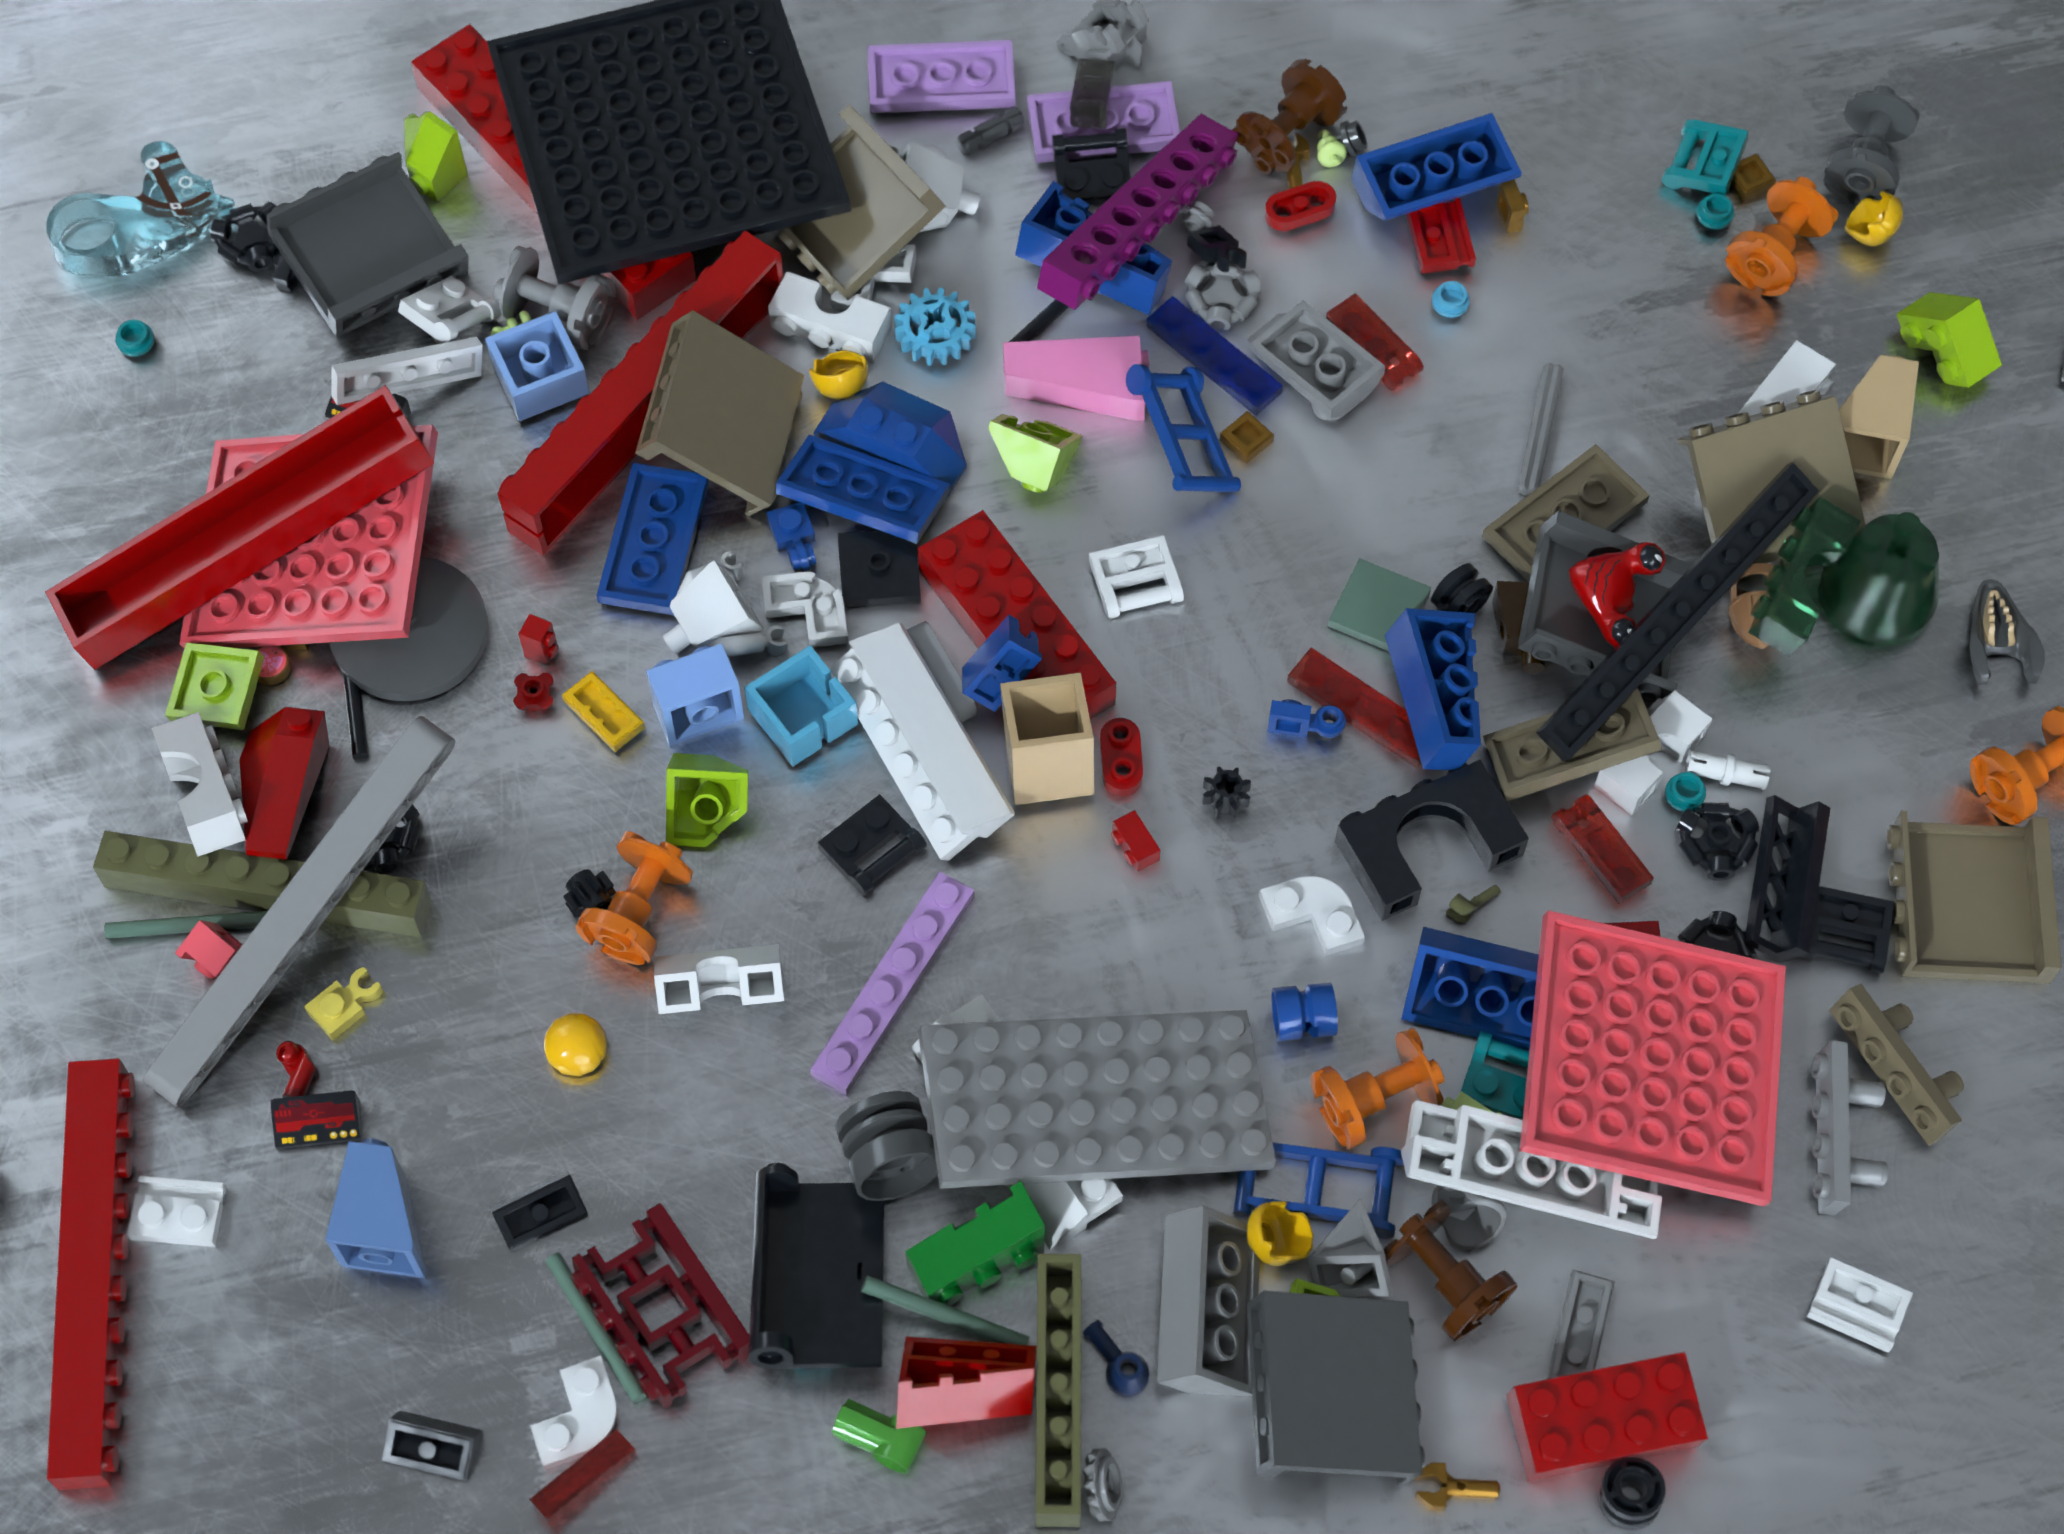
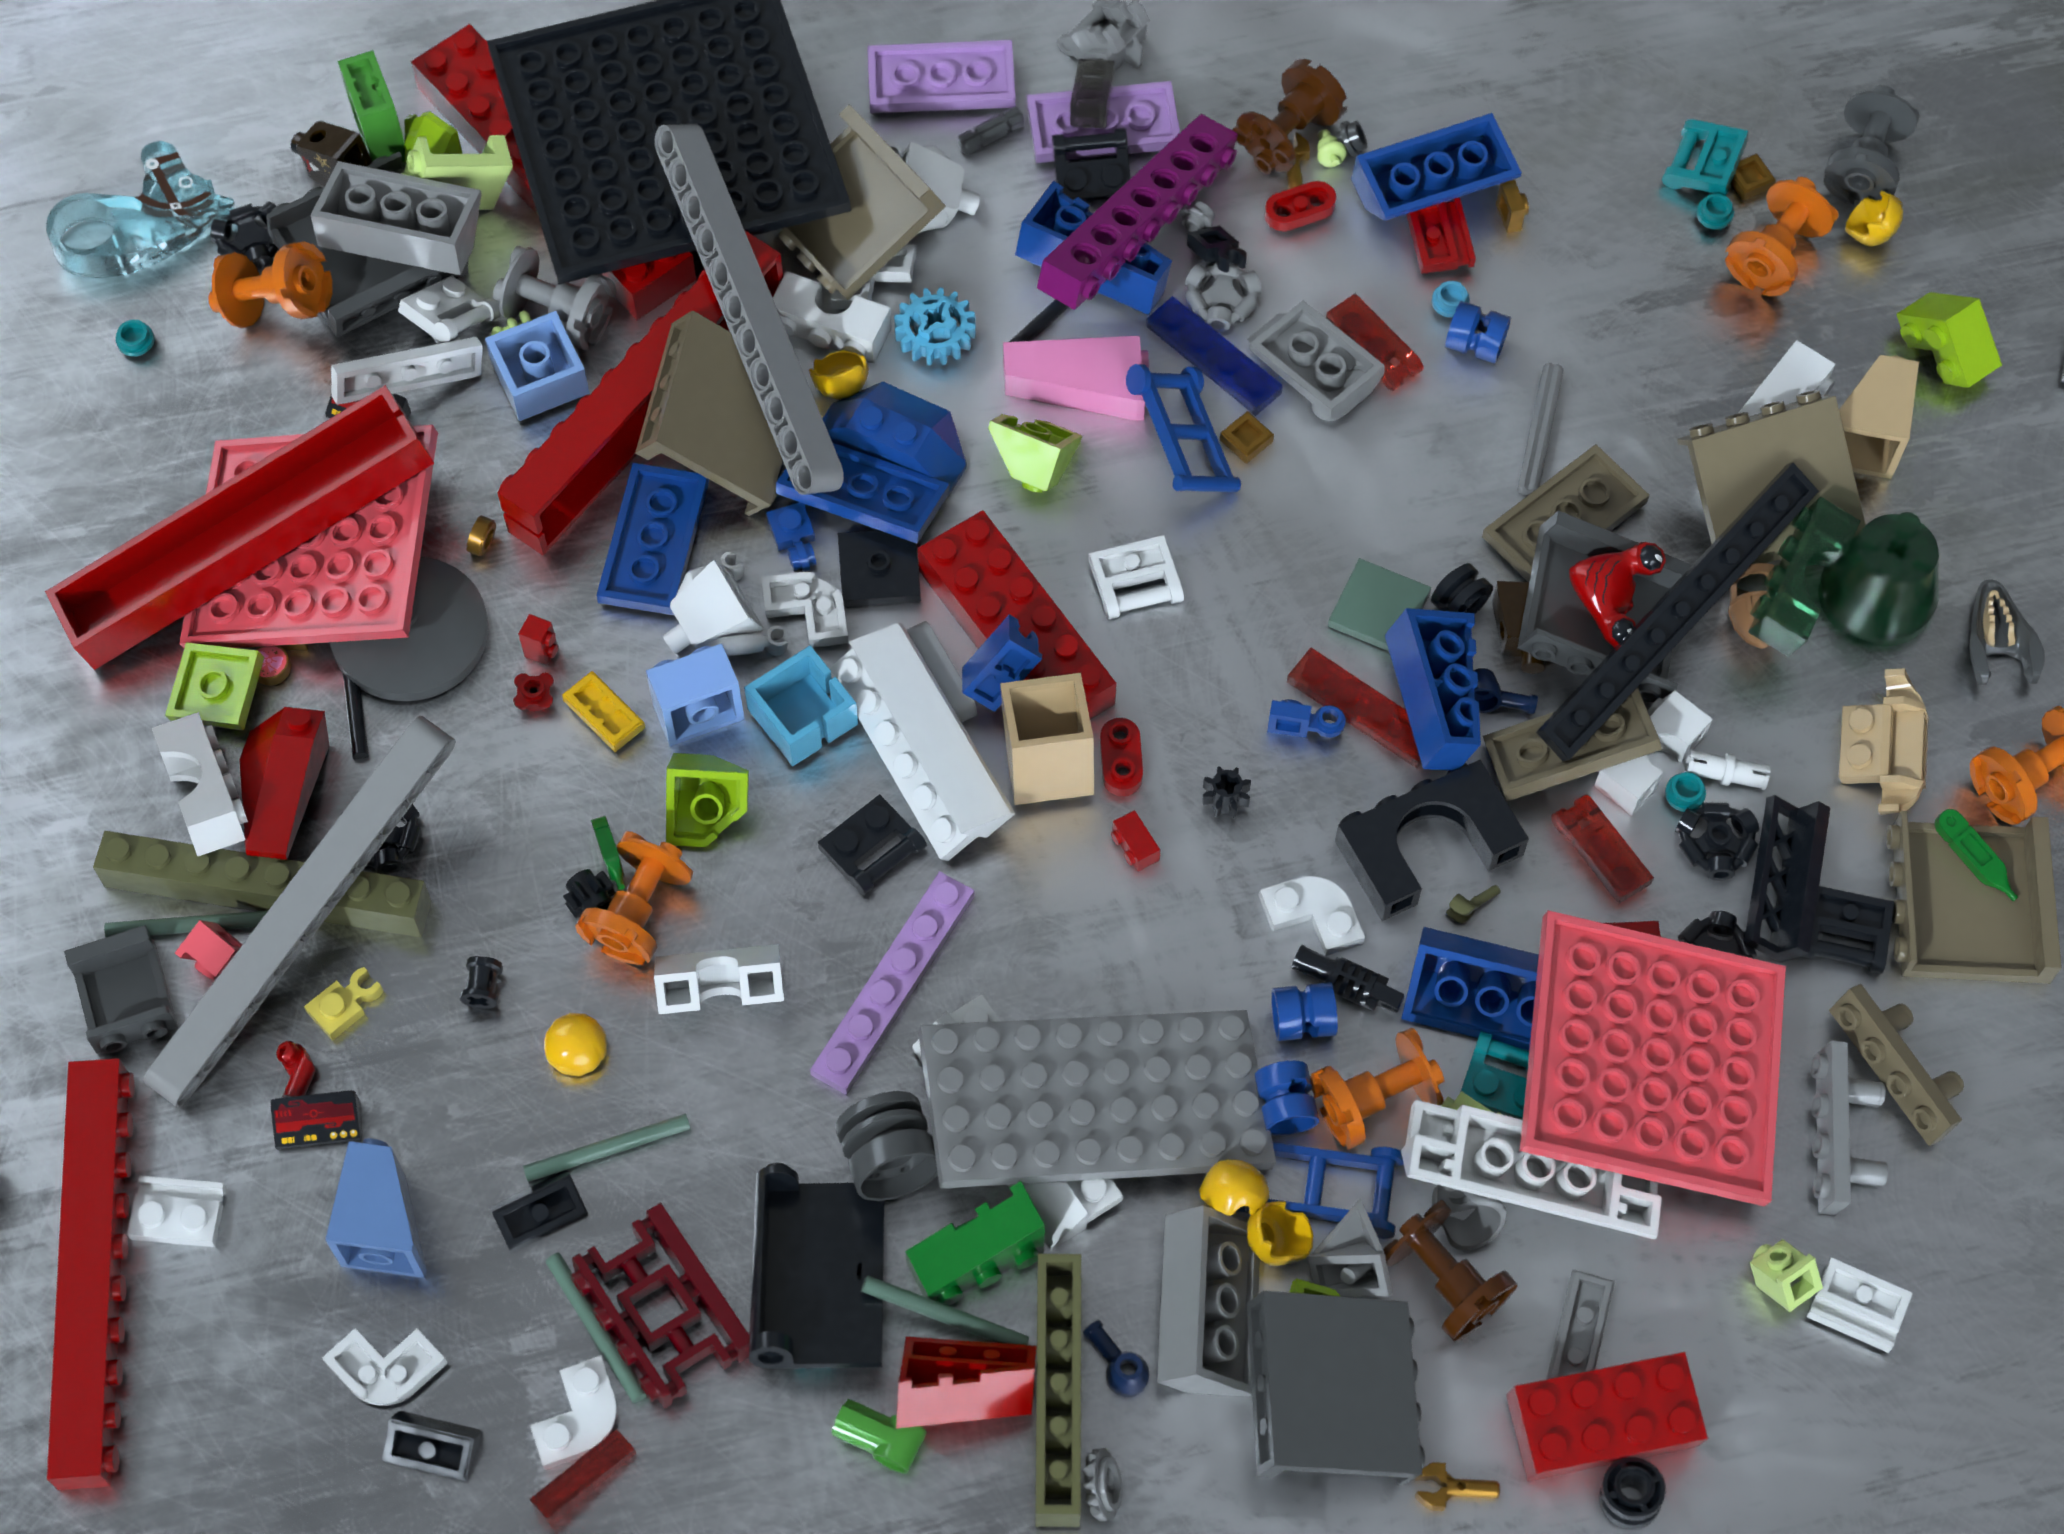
(122, 990): none -> dark grey panel
(292, 280): none -> orange piece
(325, 146): none -> dark brown torso
(372, 105): none -> bright green window
(388, 1378): none -> white plate
(397, 218): none -> light grey slope
(477, 171): none -> yellowish green panel
(481, 536): none -> pearl gold tile
(481, 982): none -> black bush
(606, 1147): none -> sand green bar
(608, 850): none -> green piece
(749, 309): none -> light grey beam
(1234, 1185): none -> yellow hair
(1288, 1104): none -> blue wheel
(1349, 980): none -> black hinge
(1464, 333): none -> blue wheel
(1492, 697): none -> dark blue bar
(1778, 1266): none -> yellowish green brick
(1887, 744): none -> tan plate
(1973, 851): none -> green piece

